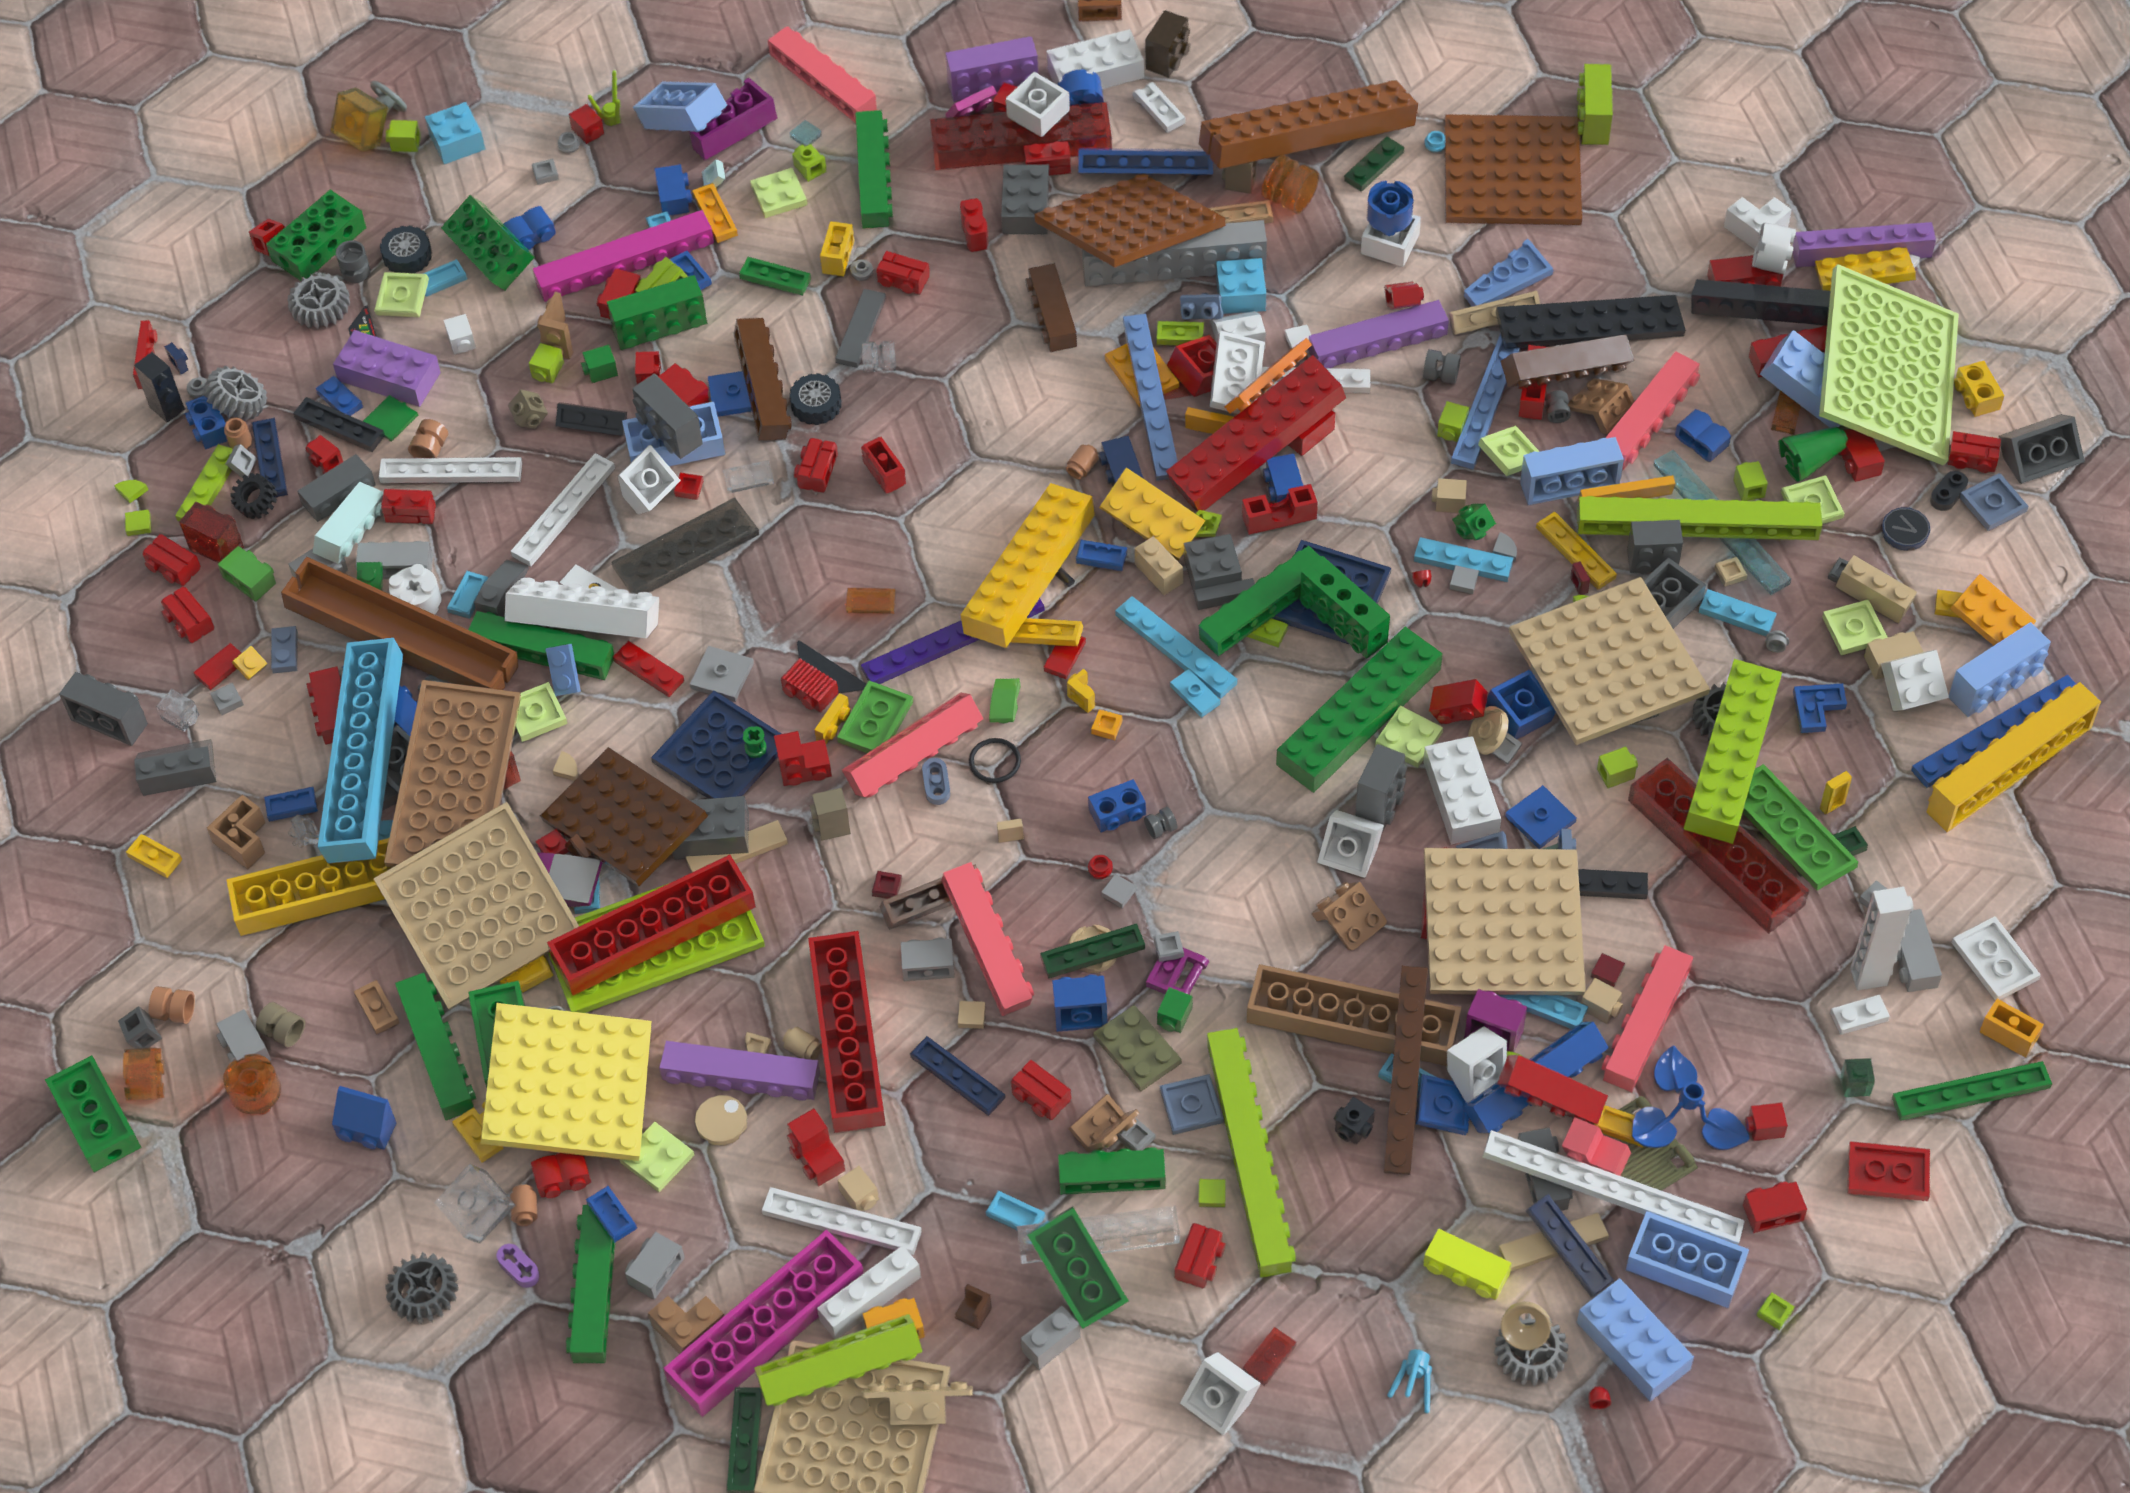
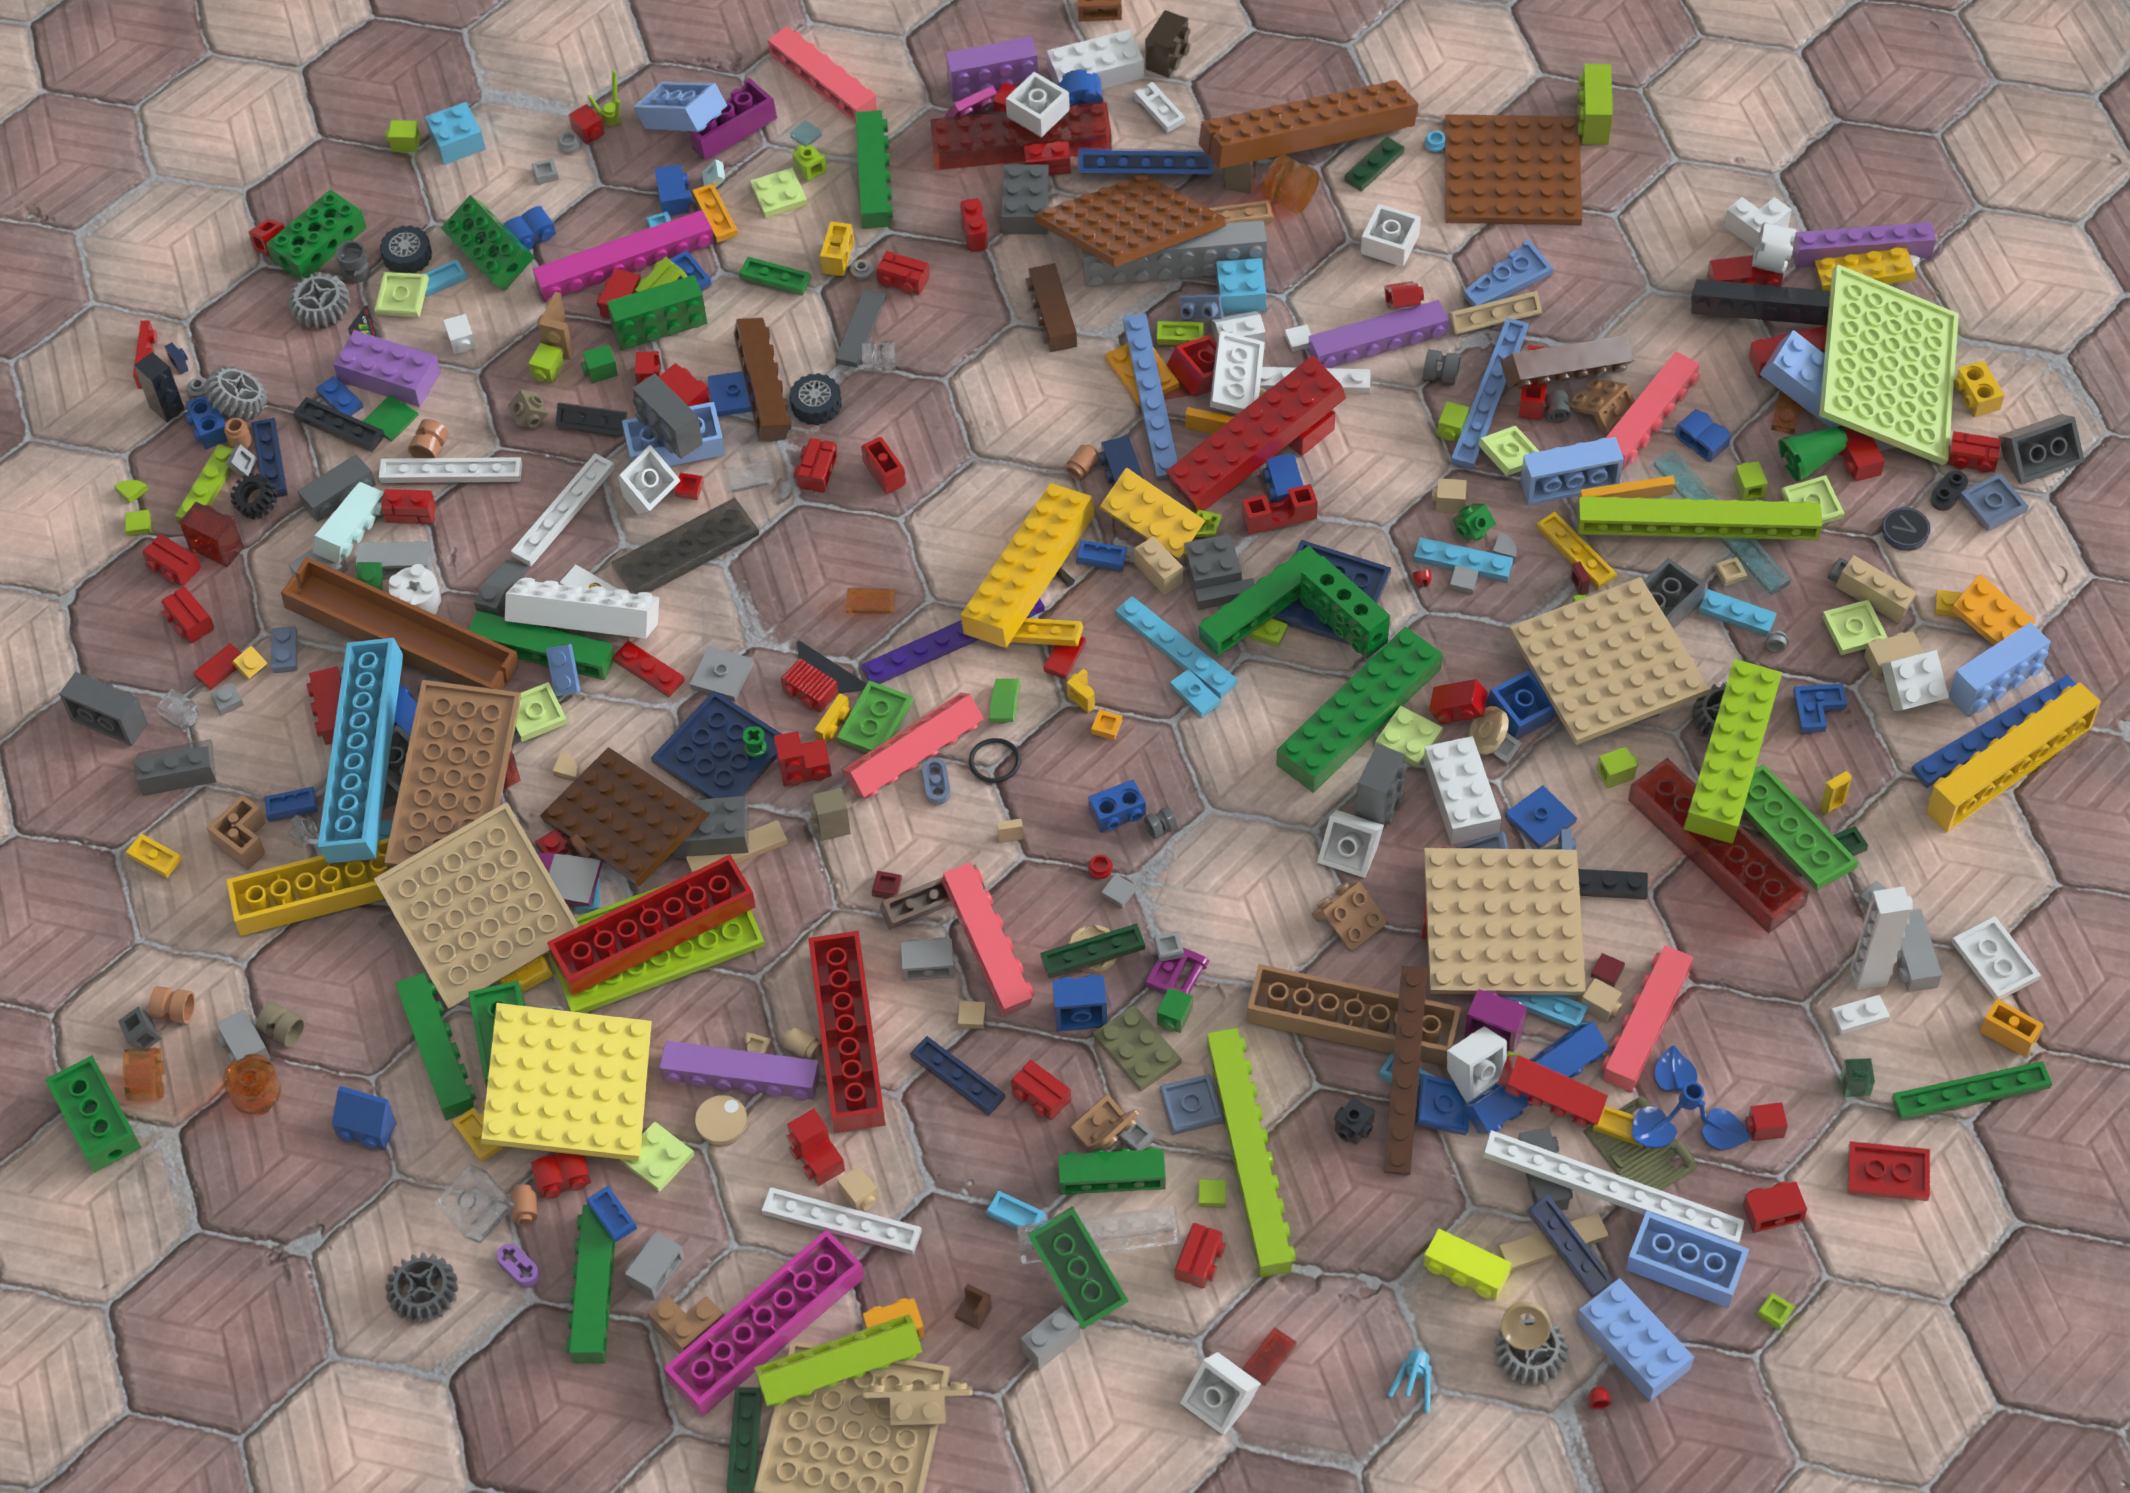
(247, 573): bright green brick -> none
(323, 454): red brick -> none
(362, 118): clear yellow piece -> none
(376, 1007): medium nougat plate -> none
(465, 595): medium azure tile -> none
(868, 1291): white brick -> none
(1265, 381): orange plate -> none
(1390, 207): blue brick -> none
(1588, 1145): coral brick -> none
(1590, 320): black plate -> none
(1652, 544): dark grey brick -> none

